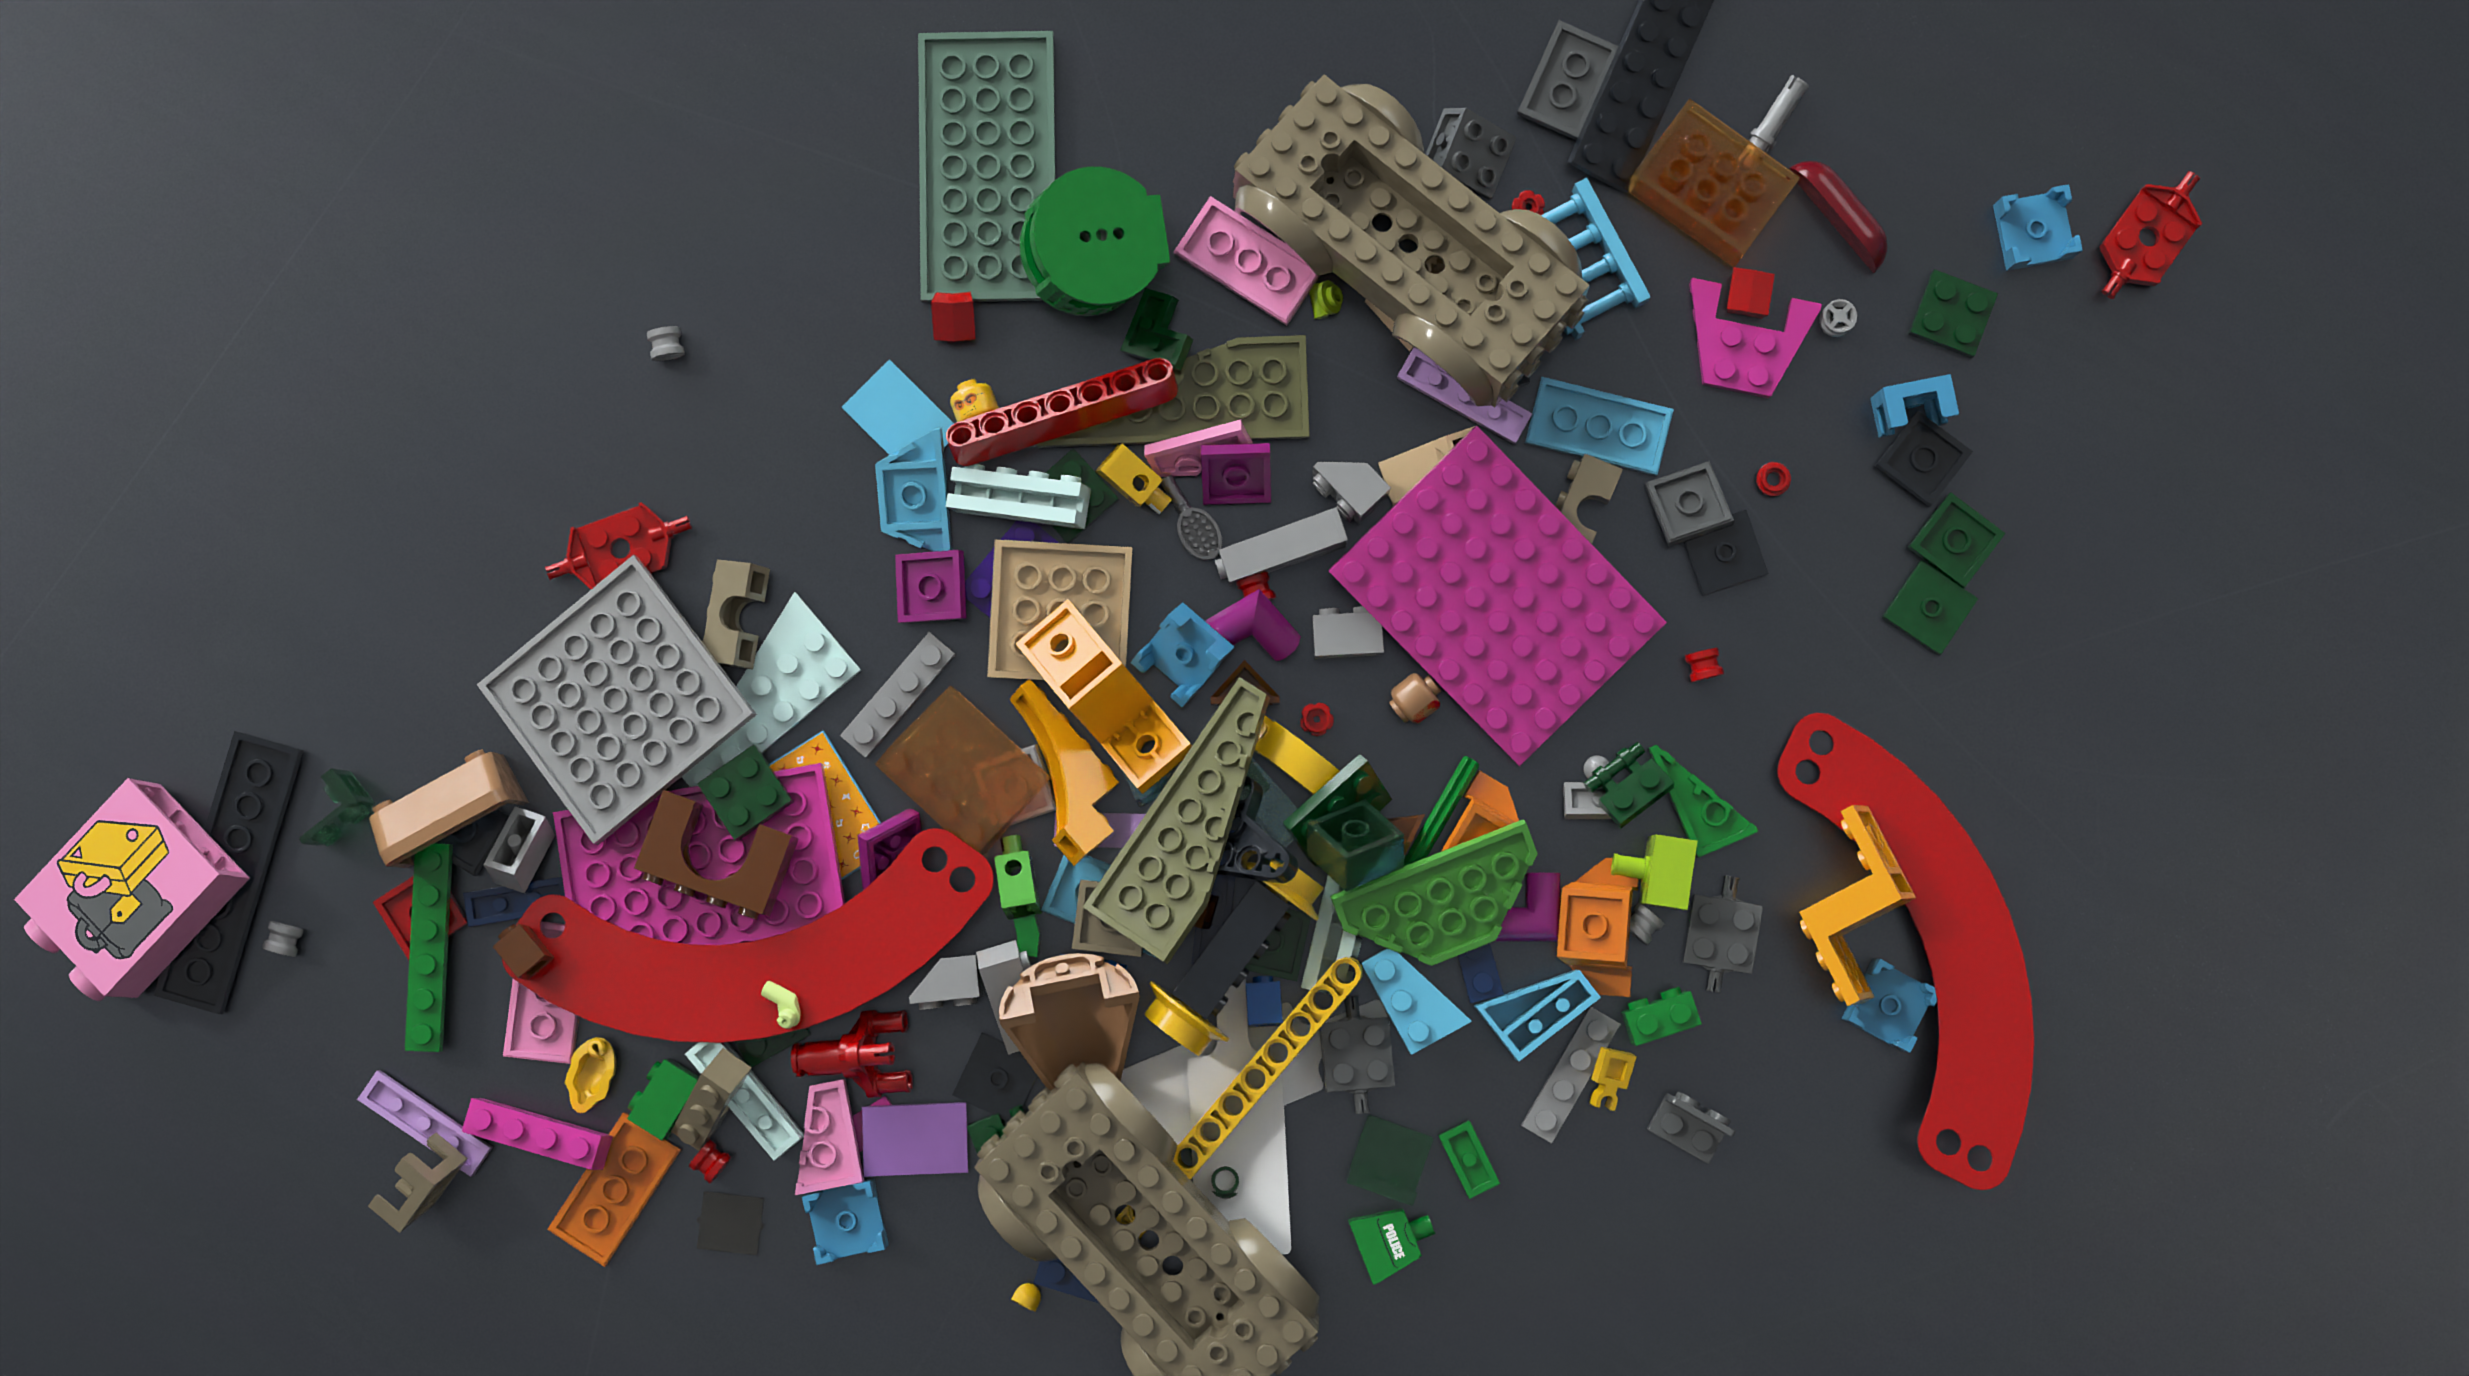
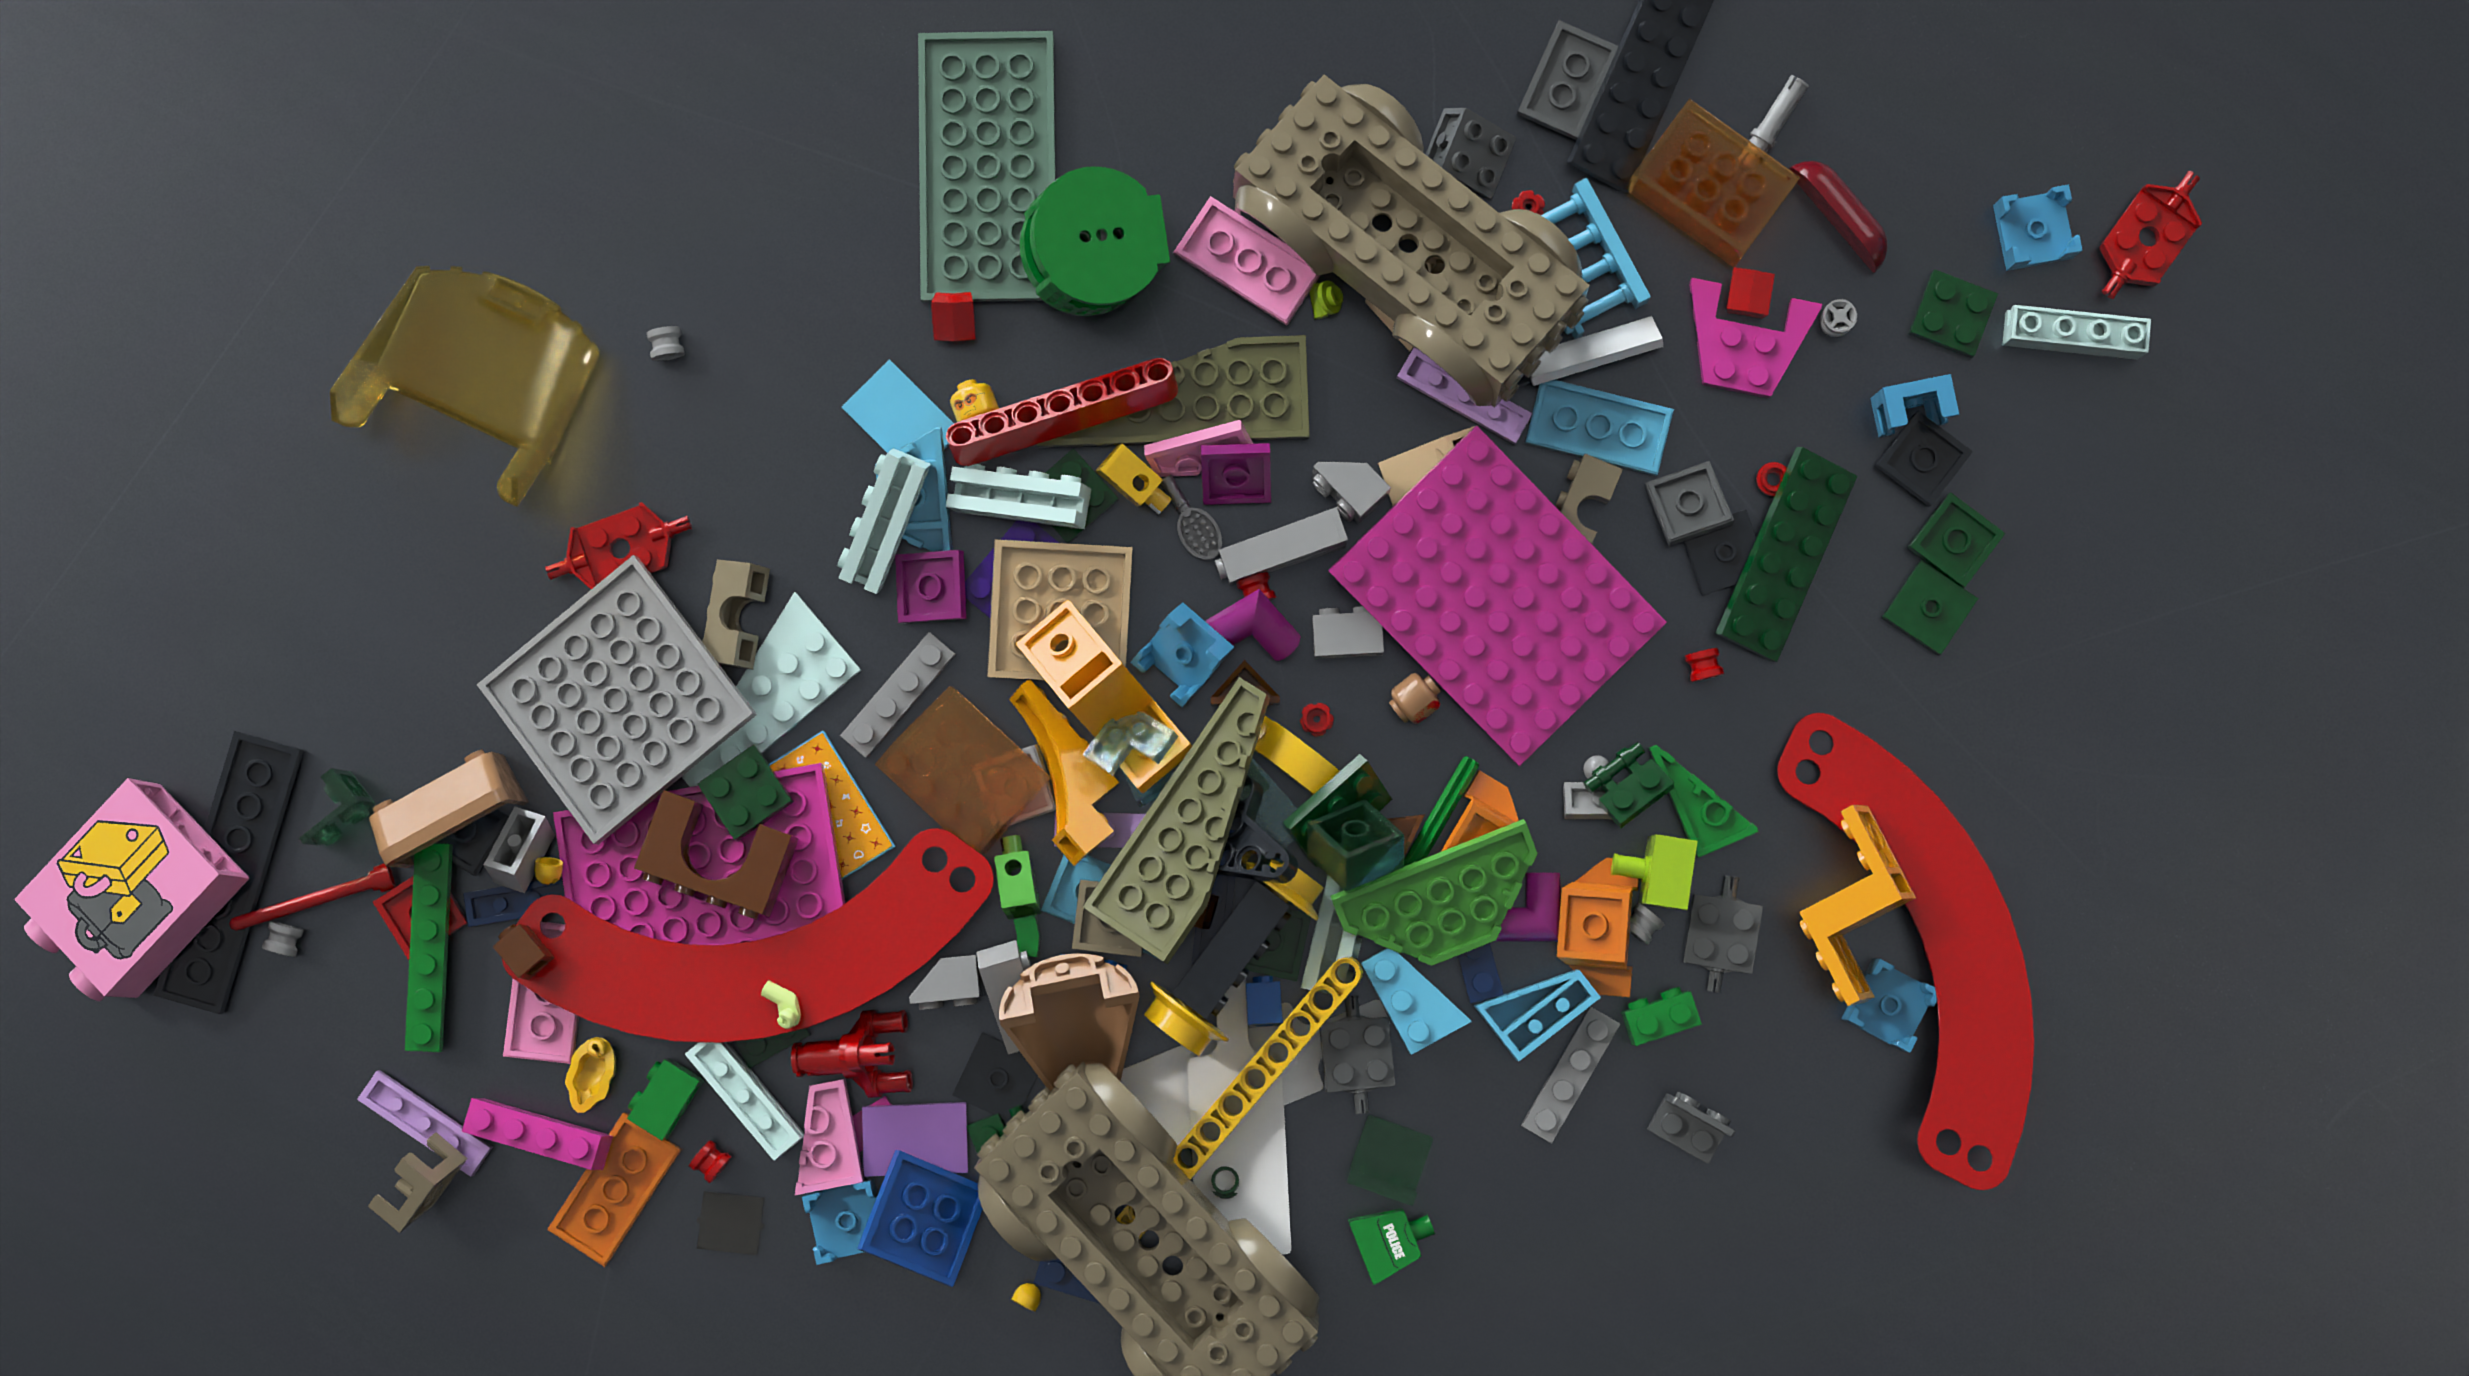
(379, 878): none -> red piece
(479, 355): none -> clear yellow windscreen
(548, 869): none -> yellow hinge
(710, 1099): dark tan arch -> none
(884, 519): none -> light aqua brick
(884, 841): magenta brick -> none
(922, 1219): none -> blue plate
(1129, 733): none -> clear light blue plate
(1149, 334): dark green plate -> none
(1469, 1159): green plate -> none
(1598, 350): none -> white tile
(1611, 1072): yellow plate -> none
(1786, 554): none -> dark green plate
(2076, 332): none -> light aqua brick

